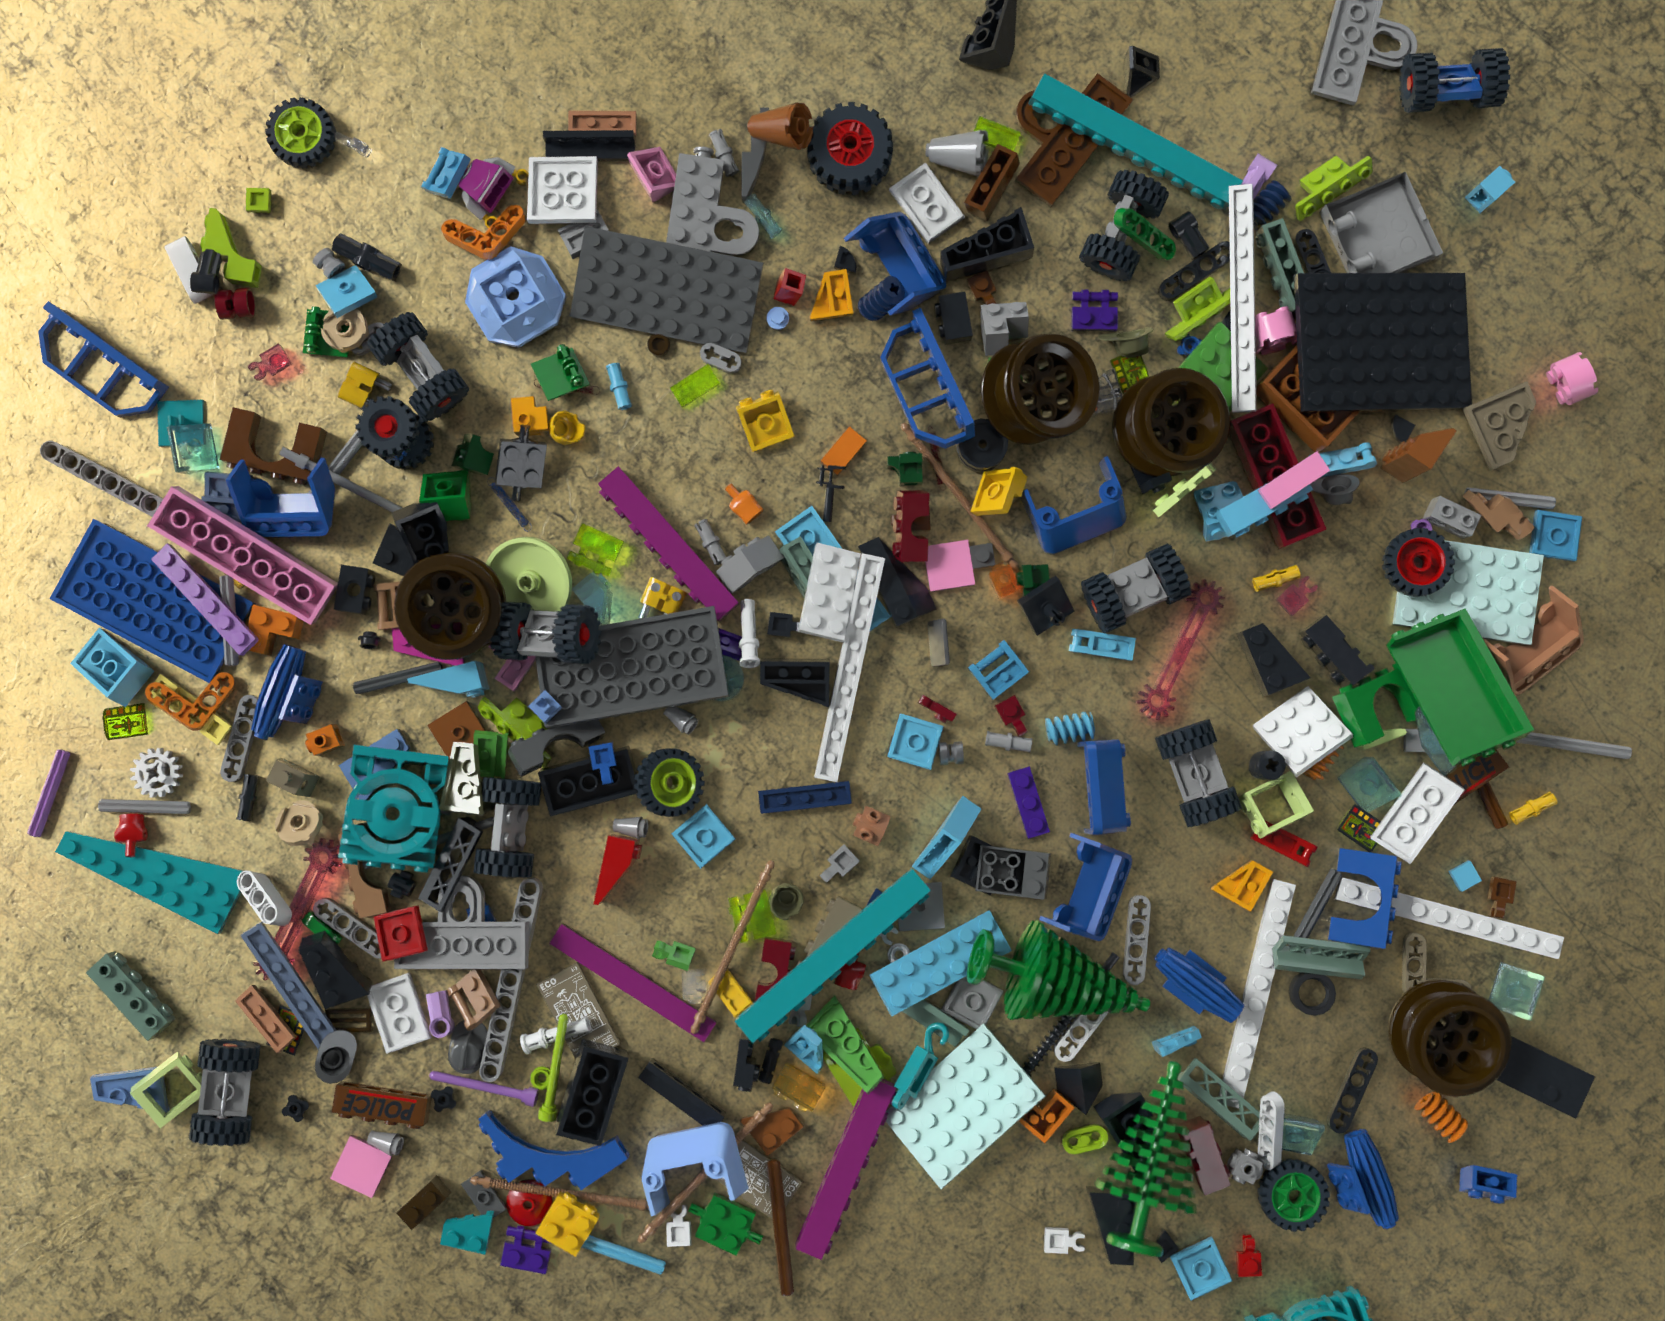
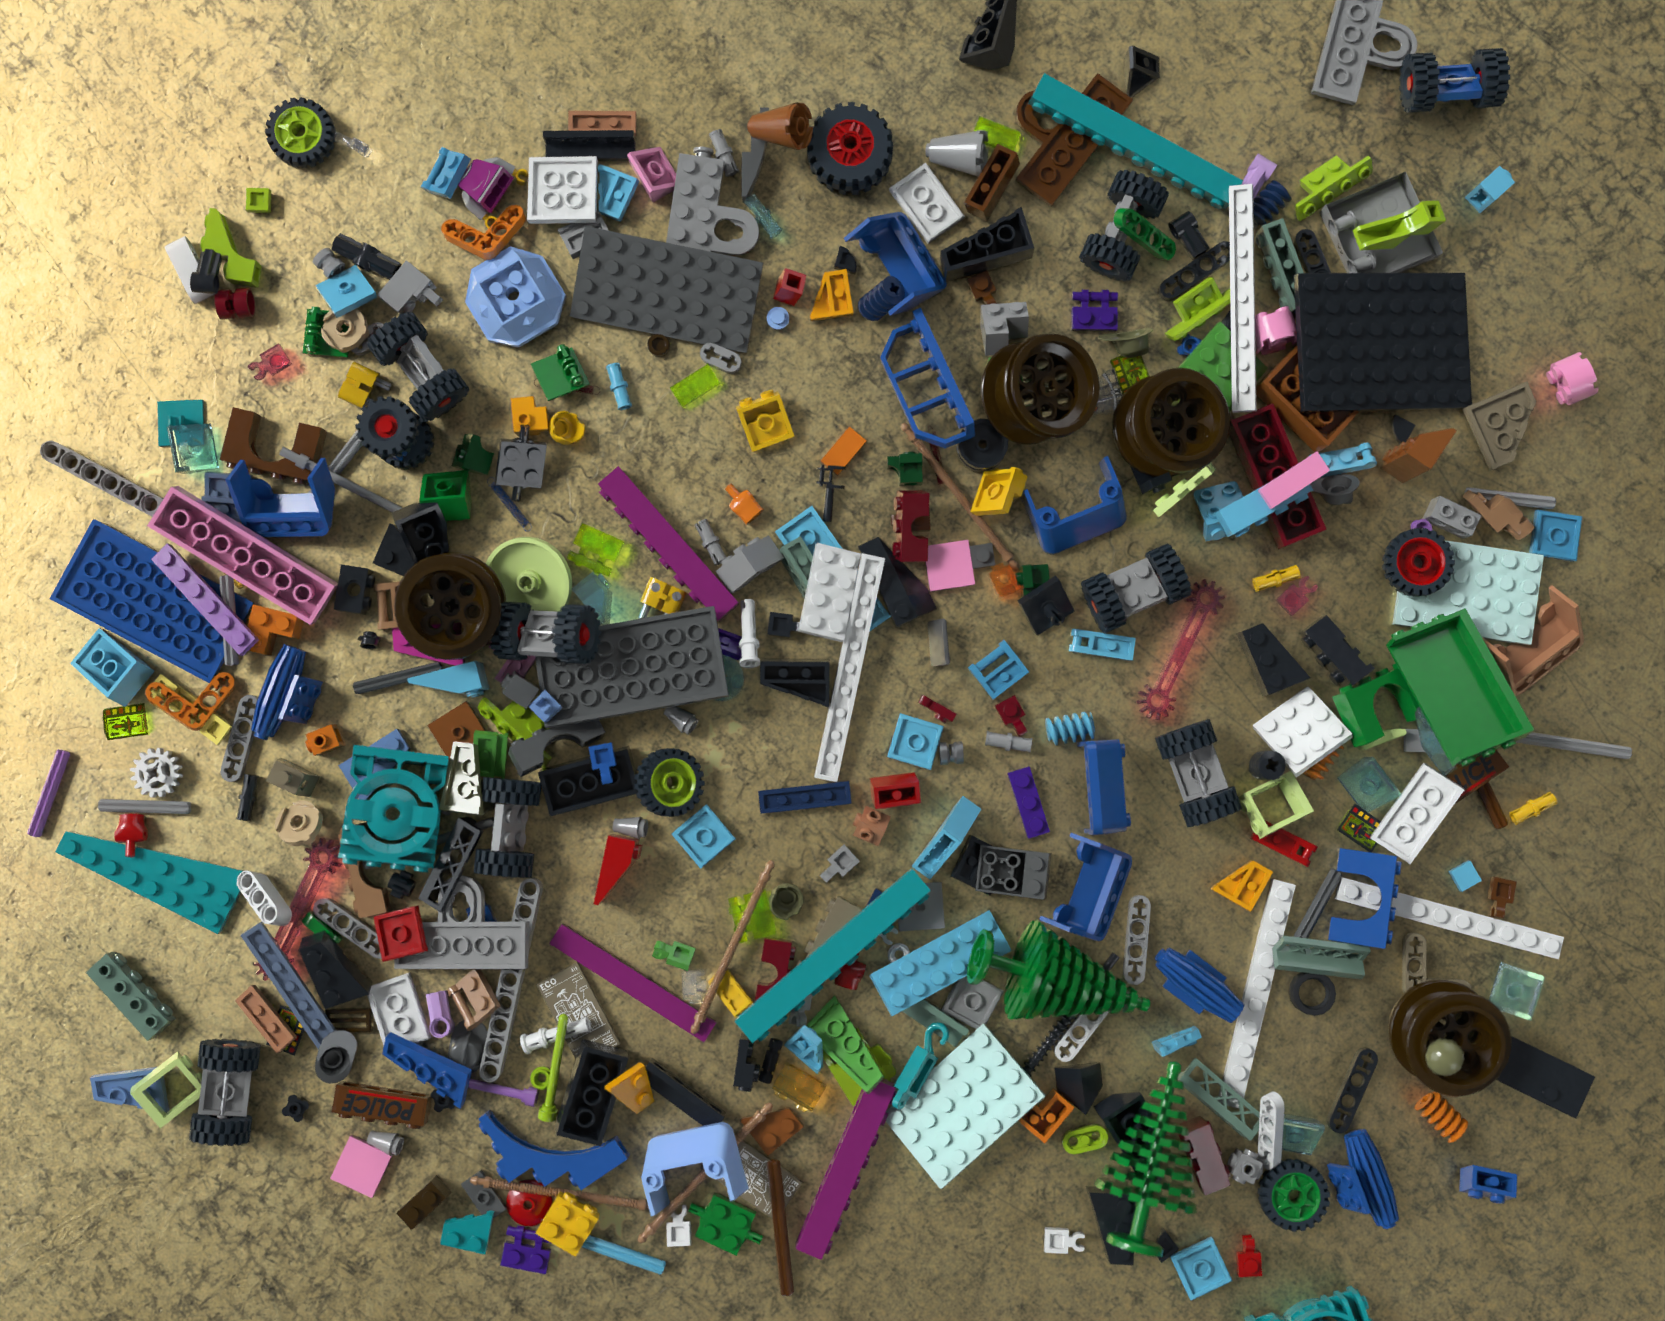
(111, 354): blue plate -> none
(406, 288): none -> light grey hinge
(442, 1073): none -> blue wing
(519, 689): none -> dark grey brick
(615, 192): none -> medium azure wing
(632, 1088): none -> light orange wing
(895, 790): none -> red brick
(954, 318): black brick -> none
(1393, 230): none -> lime arch
(1444, 1057): none -> olive hair

